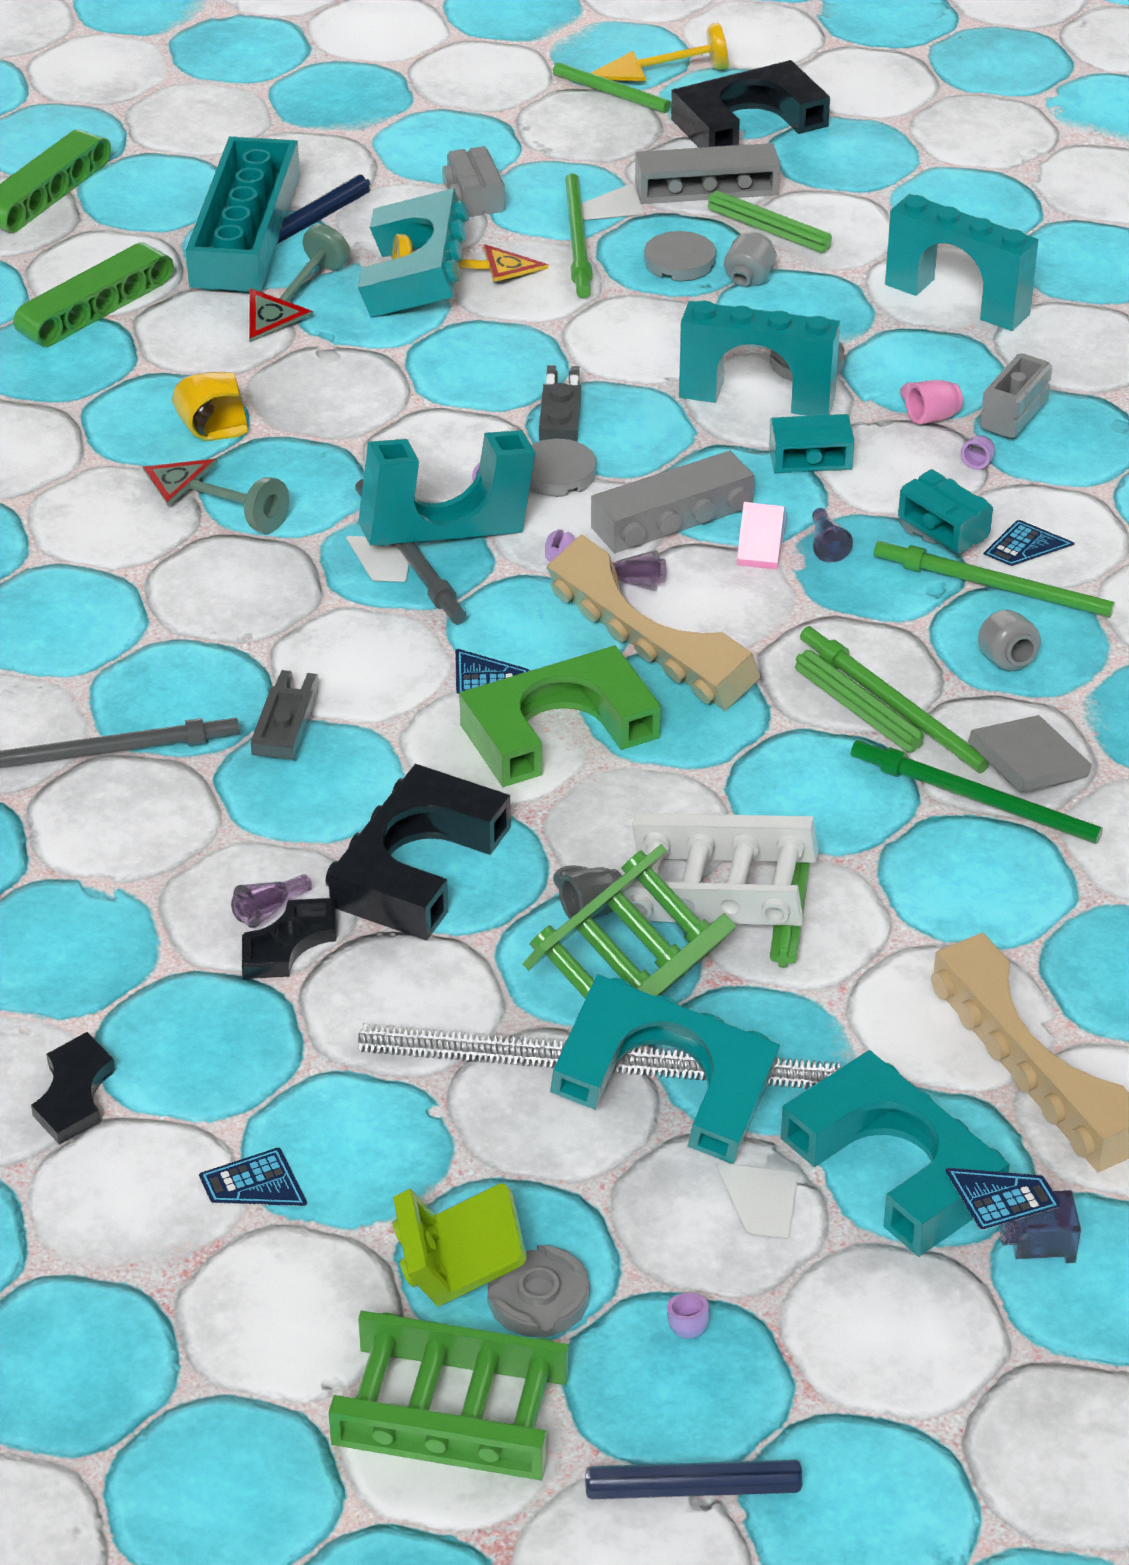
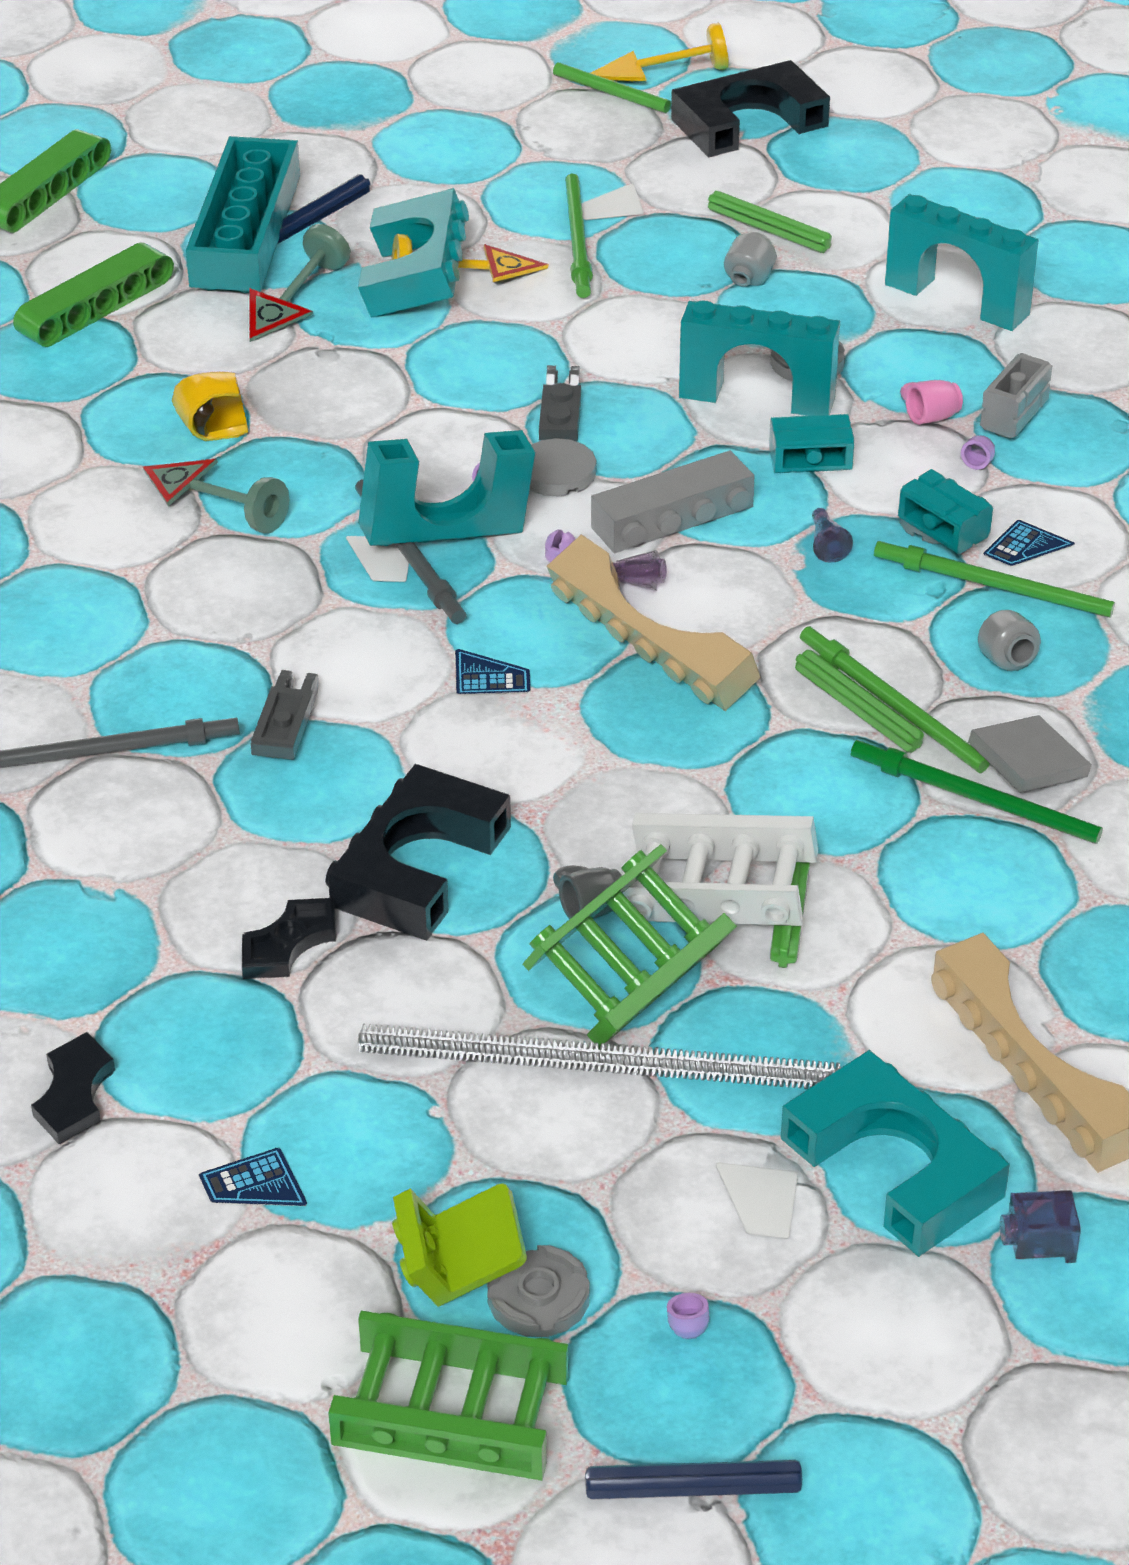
(258, 901): clear purple cone -> none
(475, 180): light grey brick -> none
(595, 683): bright green arch -> none
(624, 1018): teal arch -> none
(679, 254): light grey tile -> none
(698, 172): light grey brick -> none
(761, 535): slope -> none
(1002, 1196): dark blue sticker -> none

